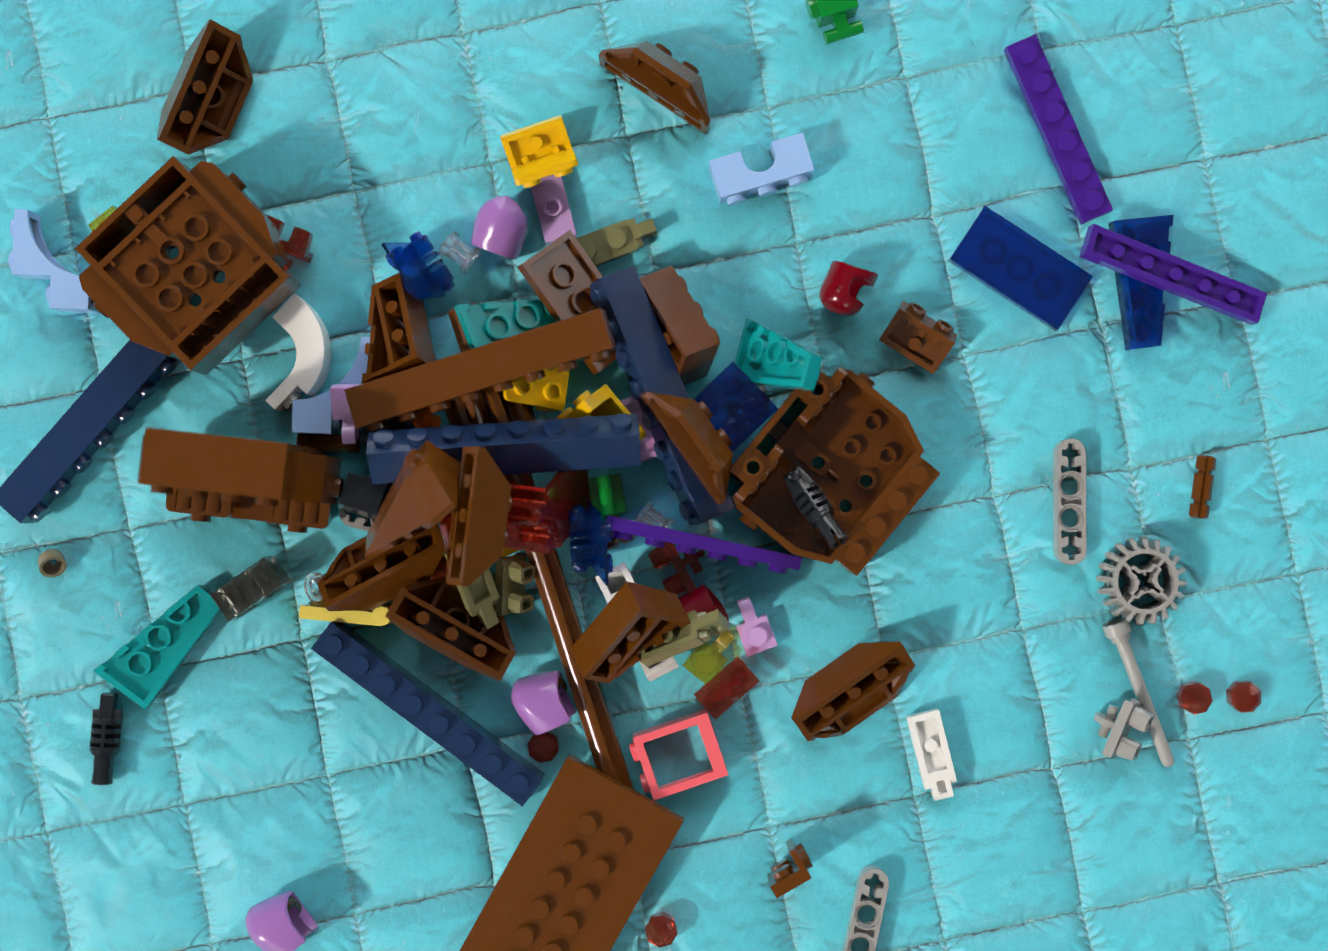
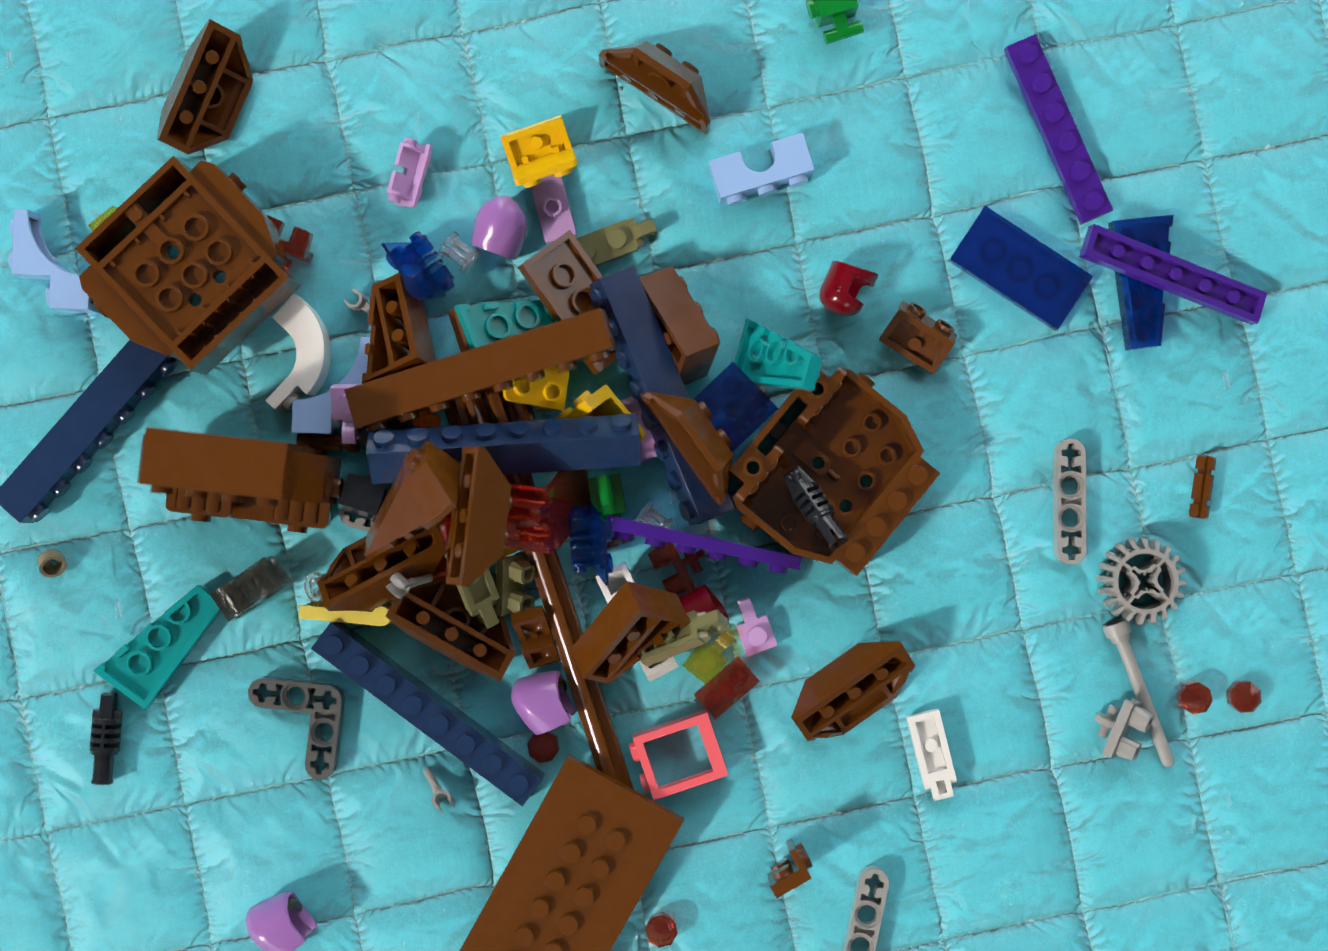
(319, 714): none -> dark grey beam
(361, 305): none -> light grey hand
(401, 586): none -> light grey hand
(407, 187): none -> lavender hinge
(439, 793): none -> light grey hand
(535, 637): none -> reddish brown slope

